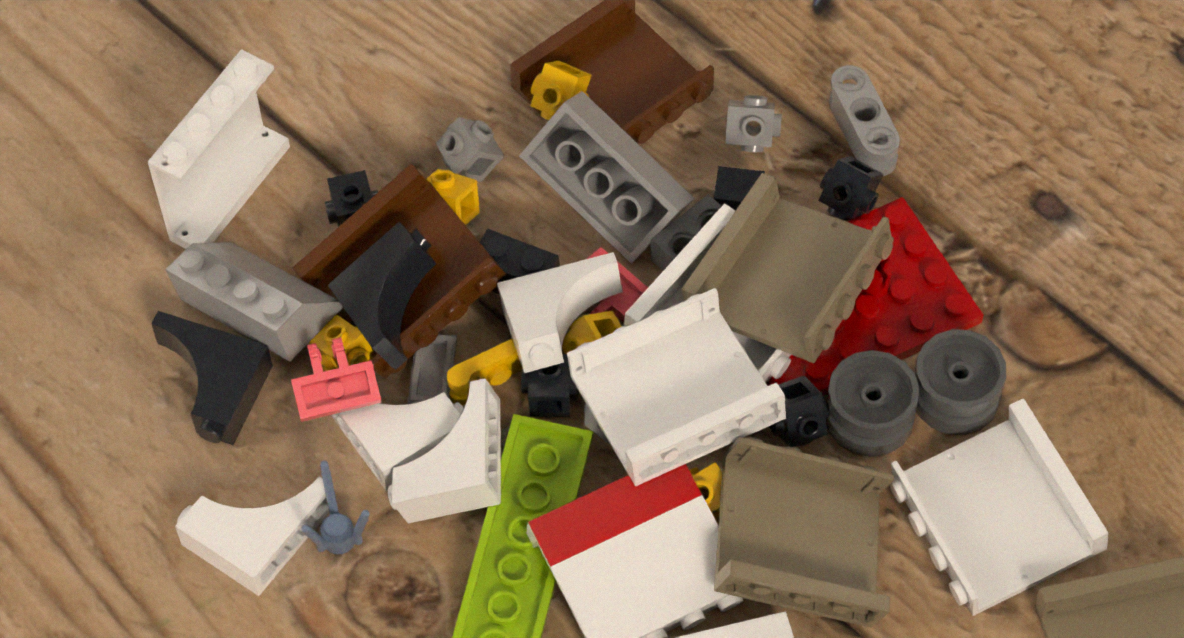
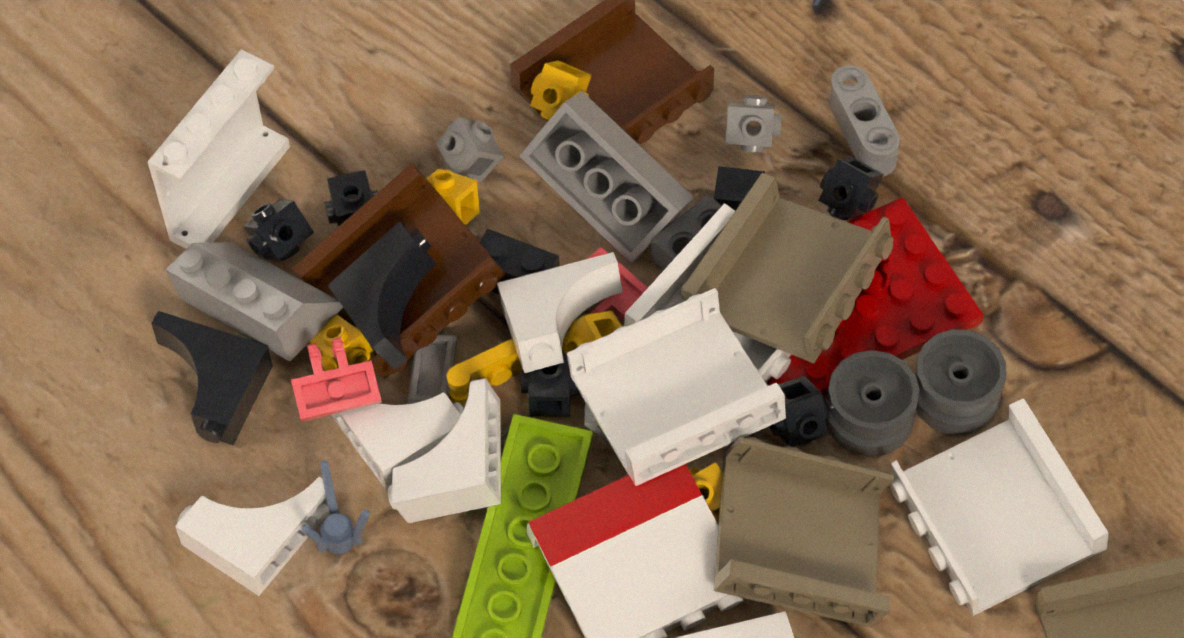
(277, 230): none -> black brick

